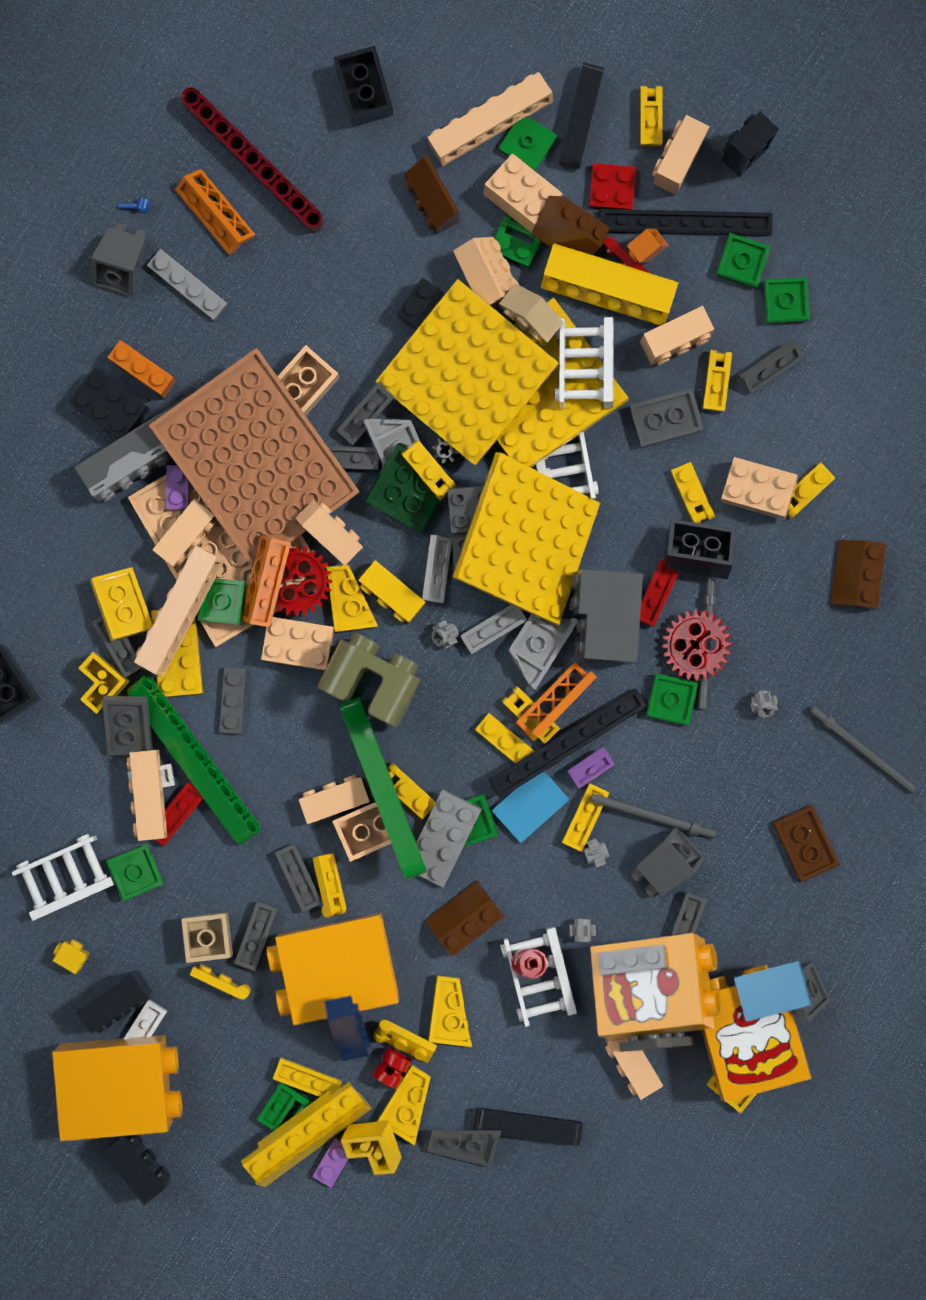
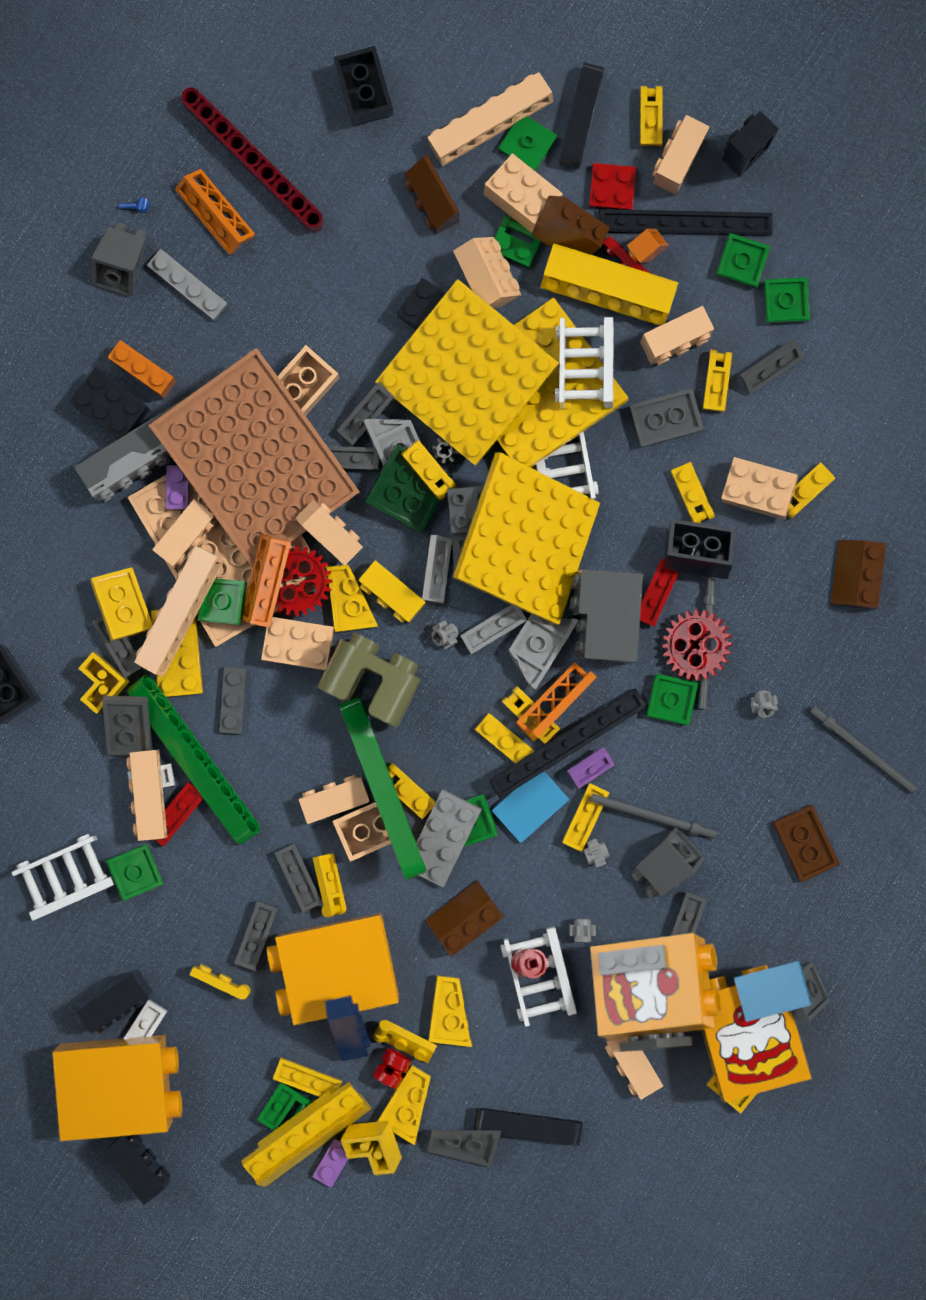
(70, 955): yellow brick -> none
(207, 937): tan brick -> none
(530, 313): tan brick -> none

